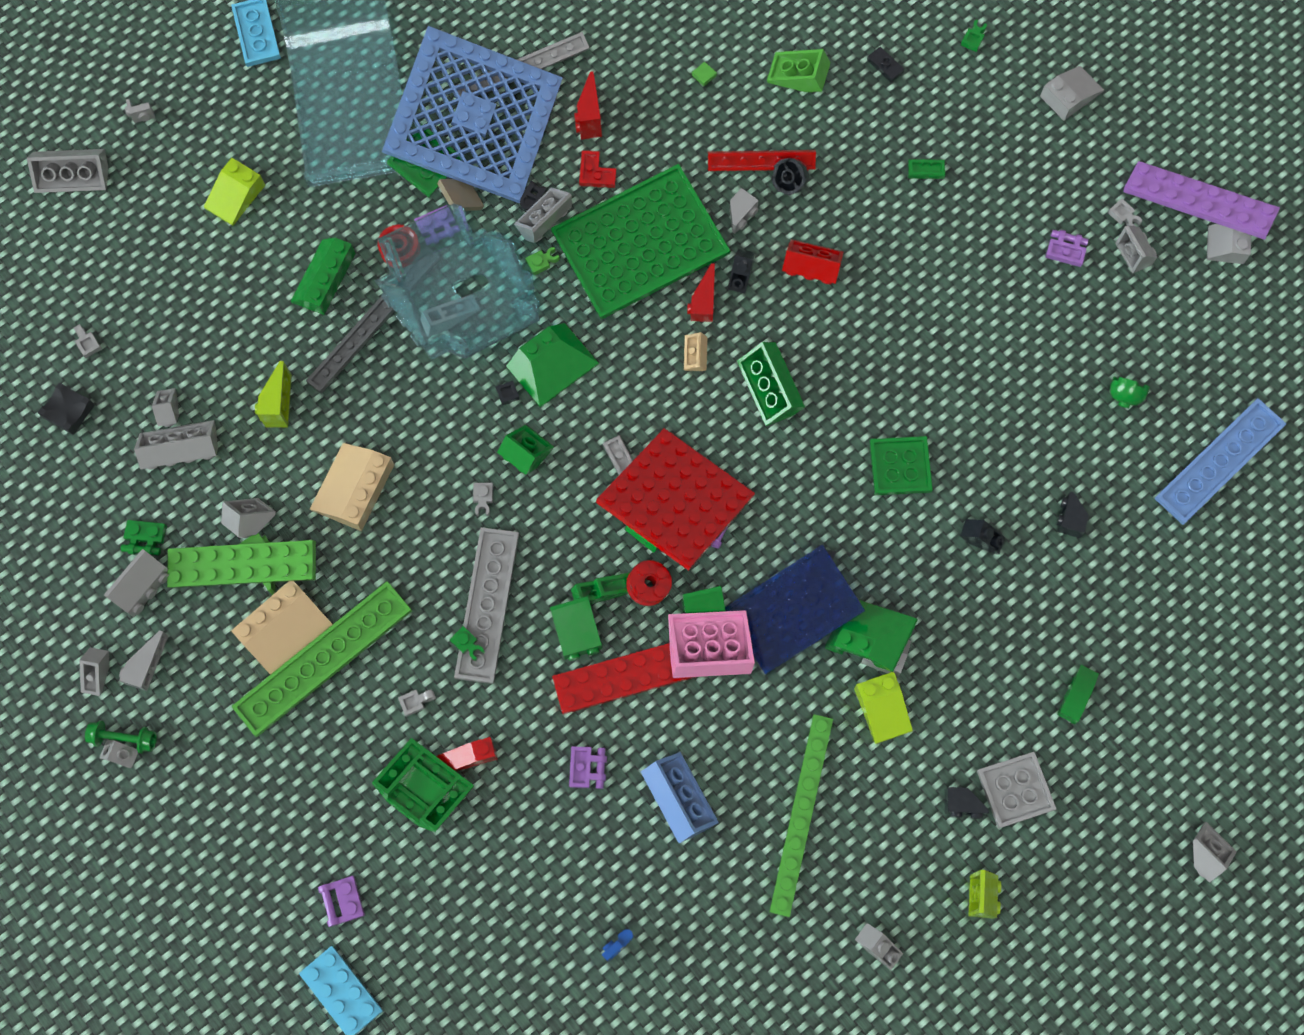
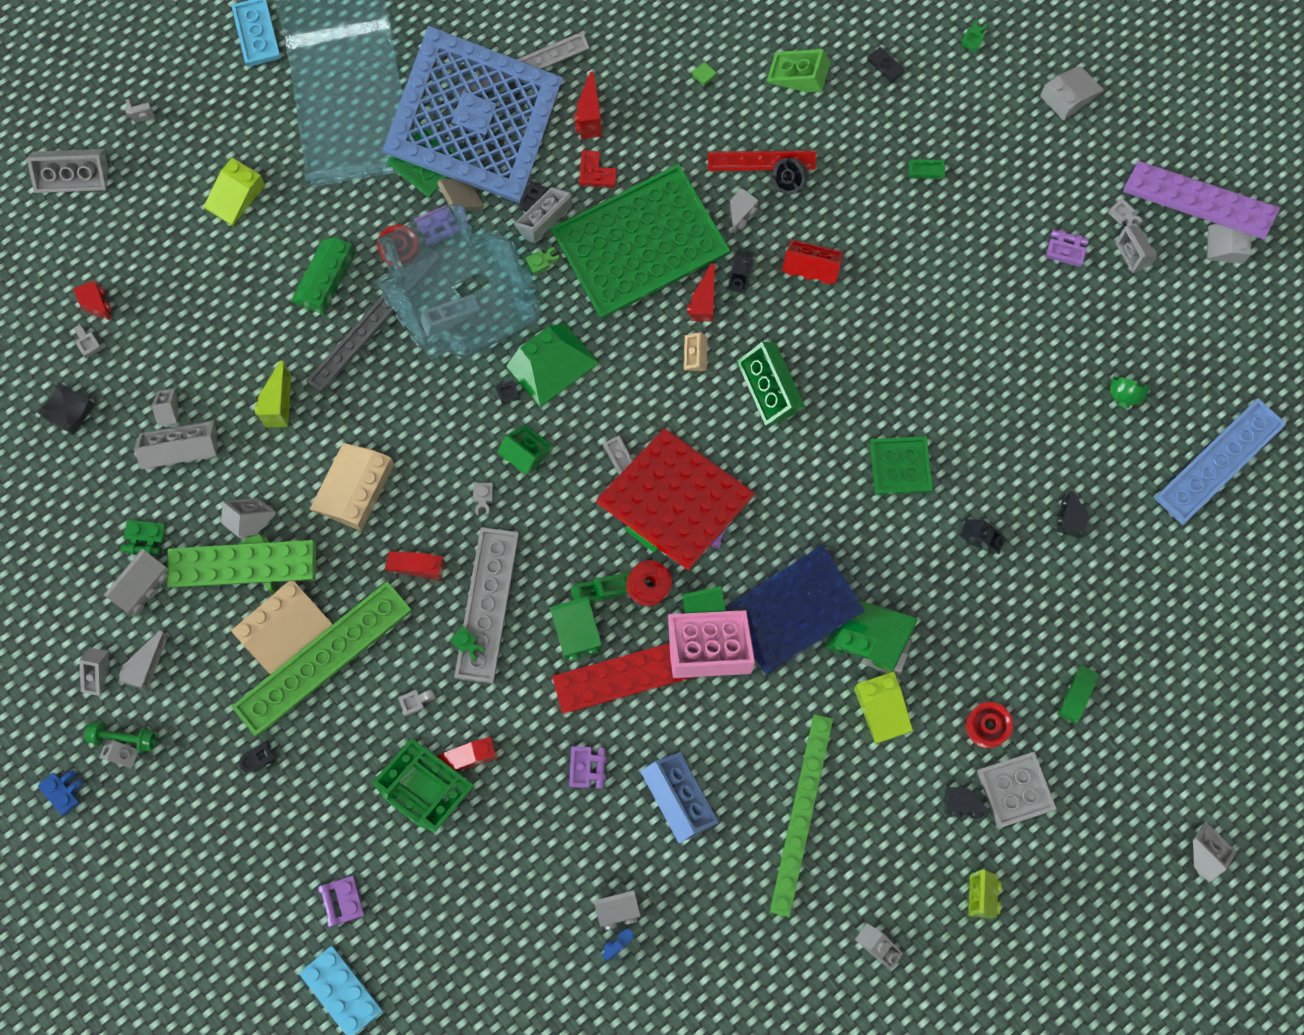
(59, 794): none -> blue hinge
(92, 300): none -> red slope
(251, 762): none -> black plate
(416, 564): none -> red slope
(617, 910): none -> light grey slope
(998, 716): none -> red wheel

